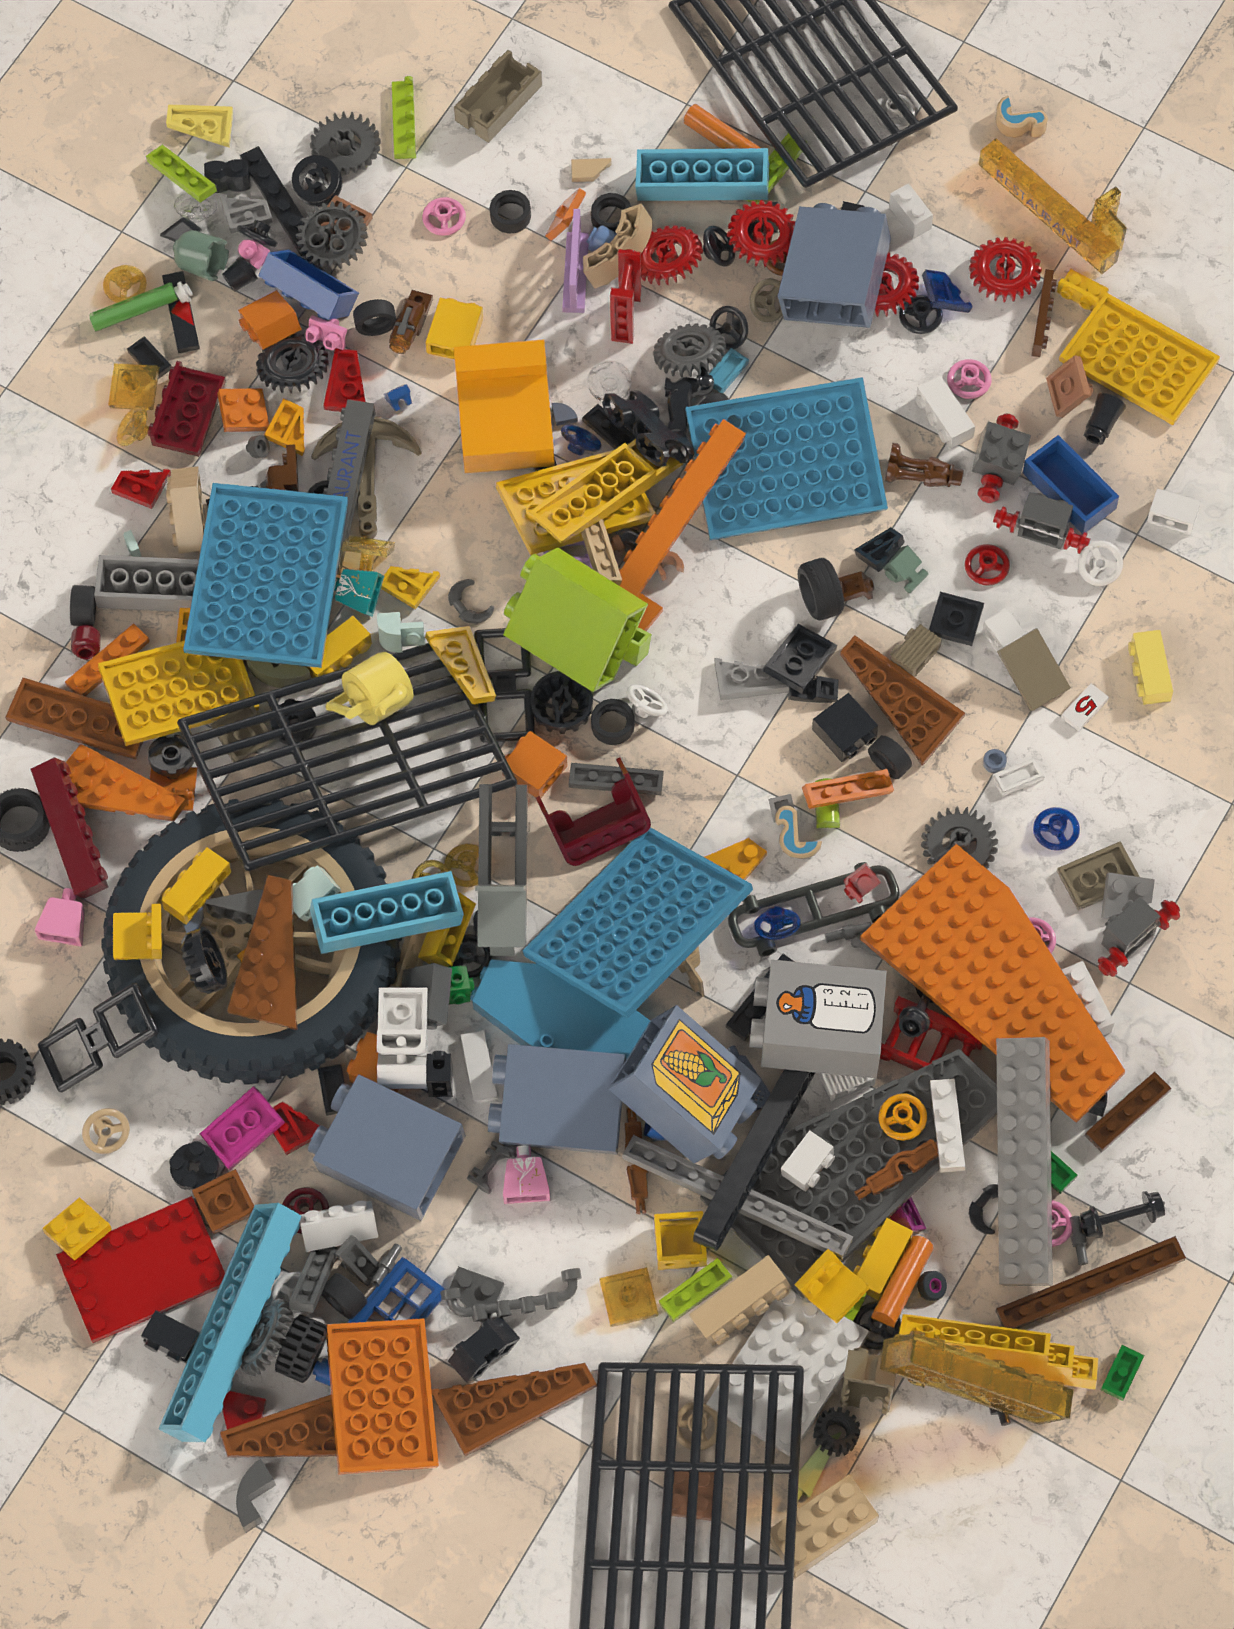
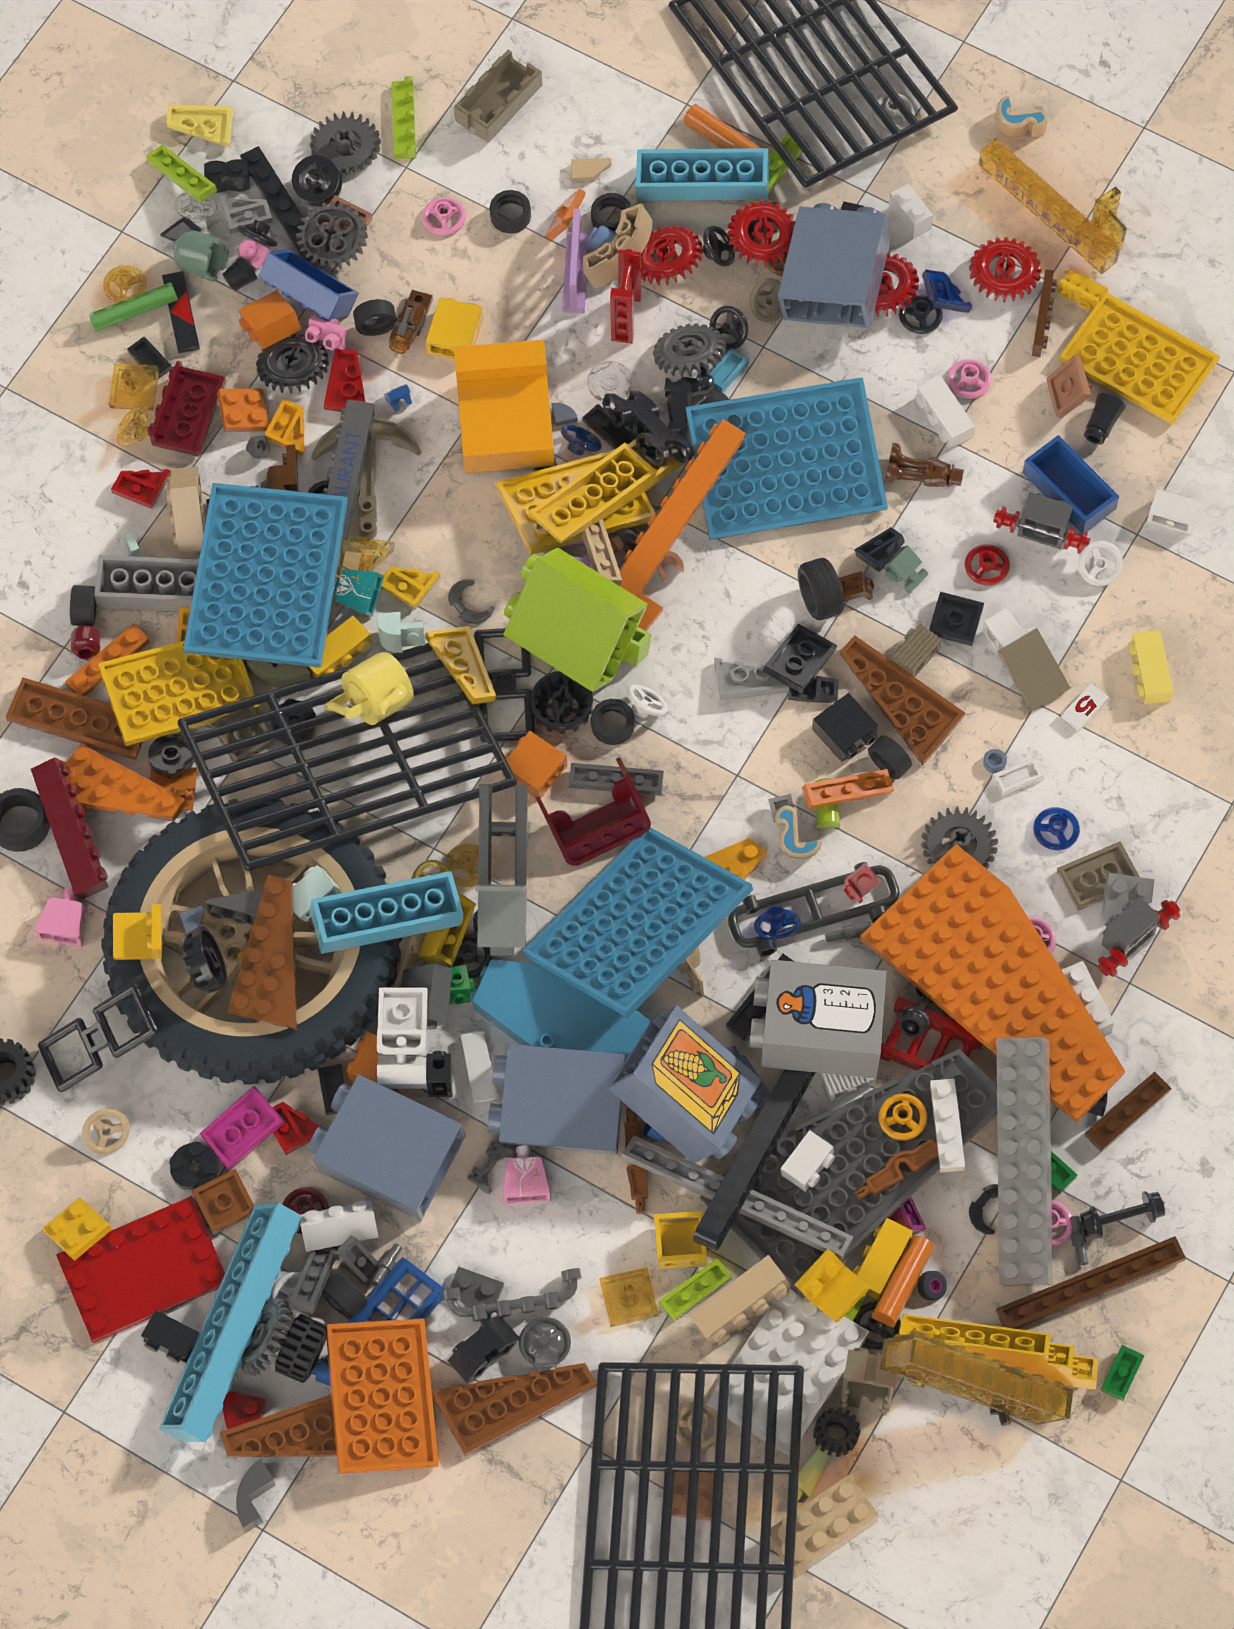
(183, 292): white plate -> none
(195, 885): yellow brick -> none
(544, 1342): none -> dark grey piece
(1000, 456): dark grey brick -> none

